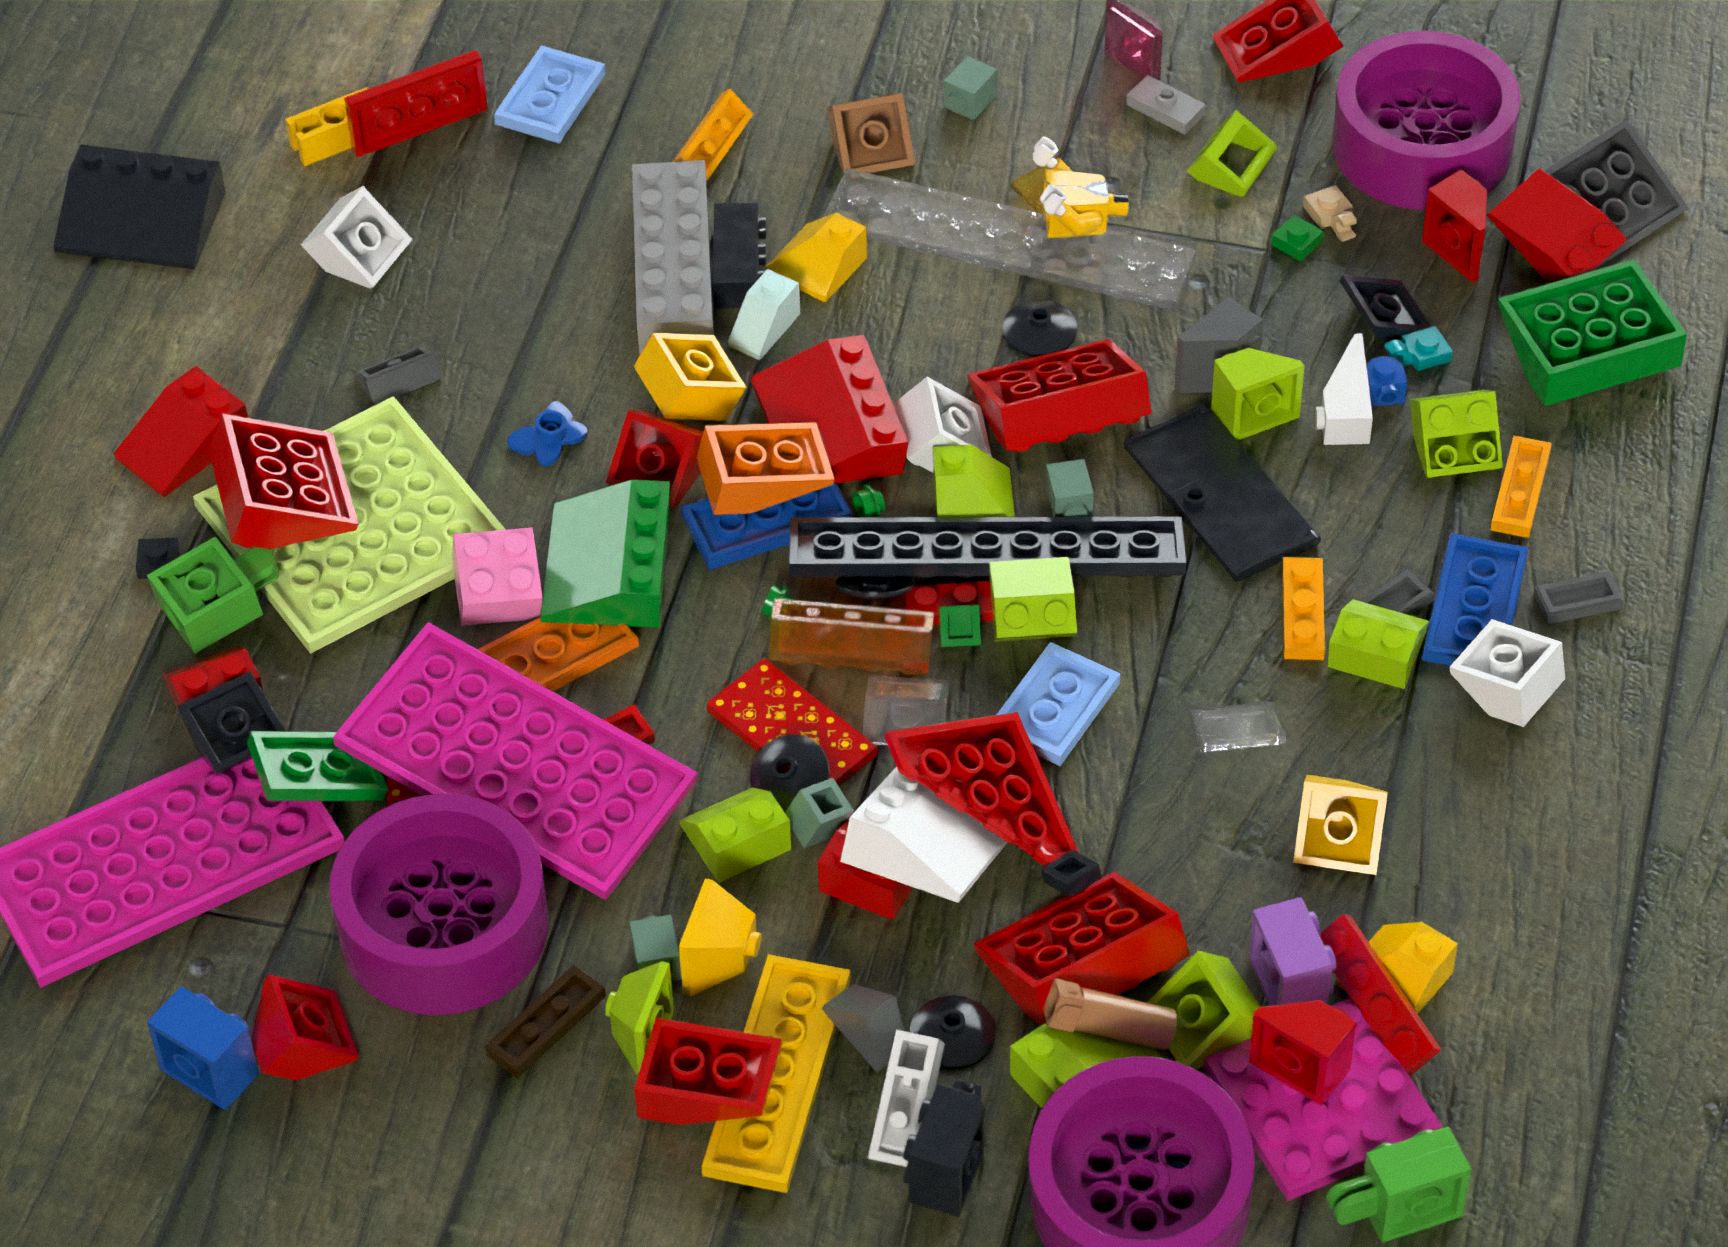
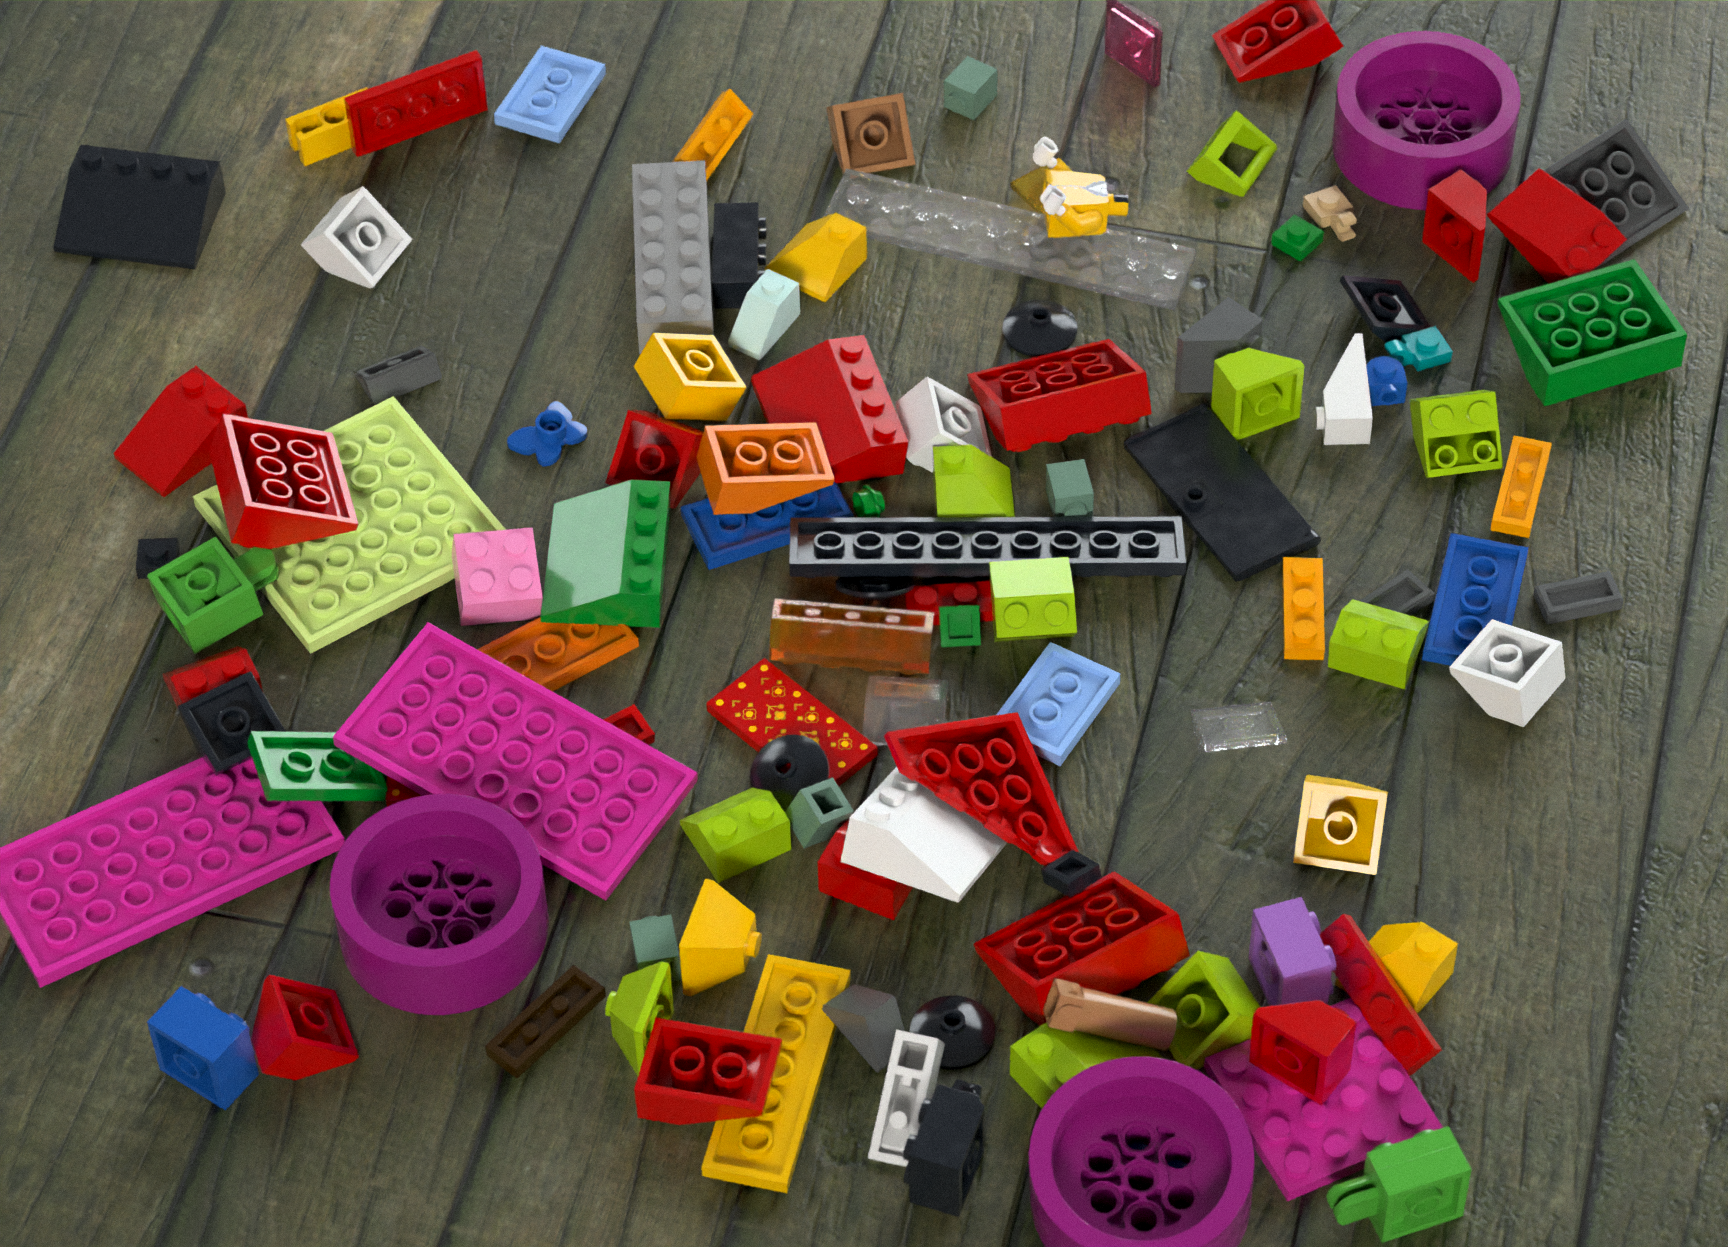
(775, 593): green plate -> none
(1166, 104): light grey plate -> none

